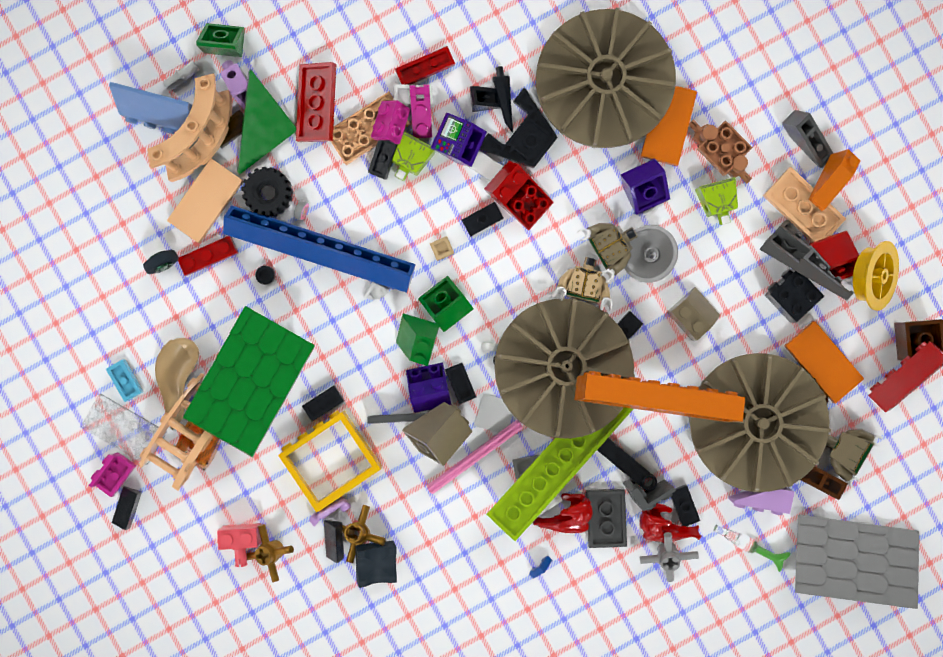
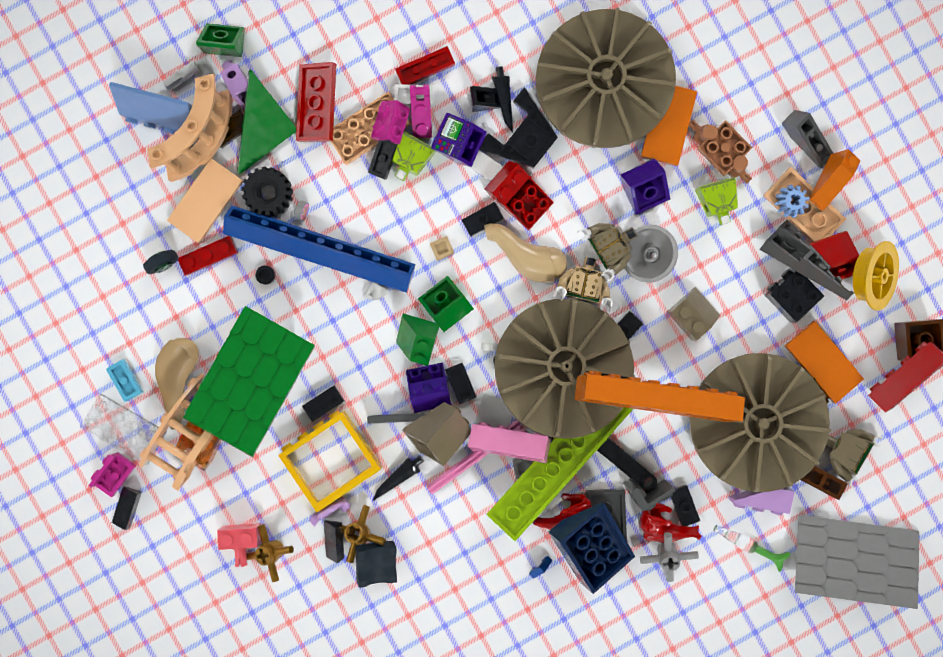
(401, 474): none -> black bar
(509, 443): none -> bright pink brick
(531, 261): none -> tan animal
(592, 546): none -> dark blue slope
(797, 206): none -> light blue gear

